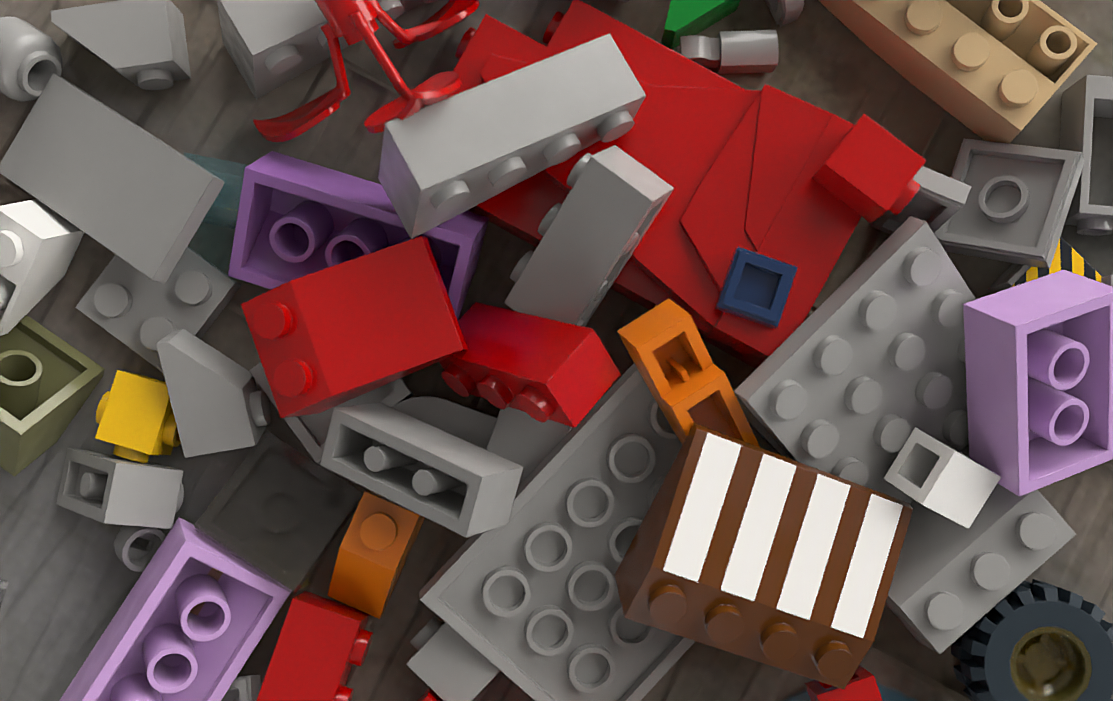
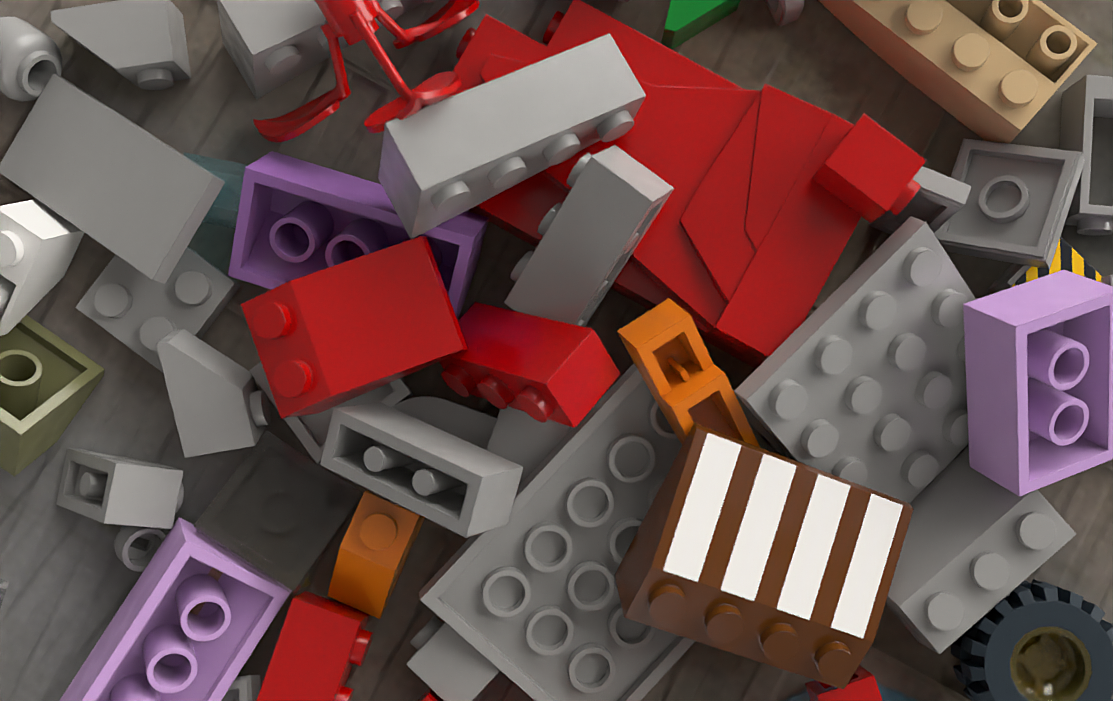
(137, 417): yellow brick -> none
(733, 51): light grey bar -> none
(756, 287): dark blue tile -> none
(941, 478): white brick -> none

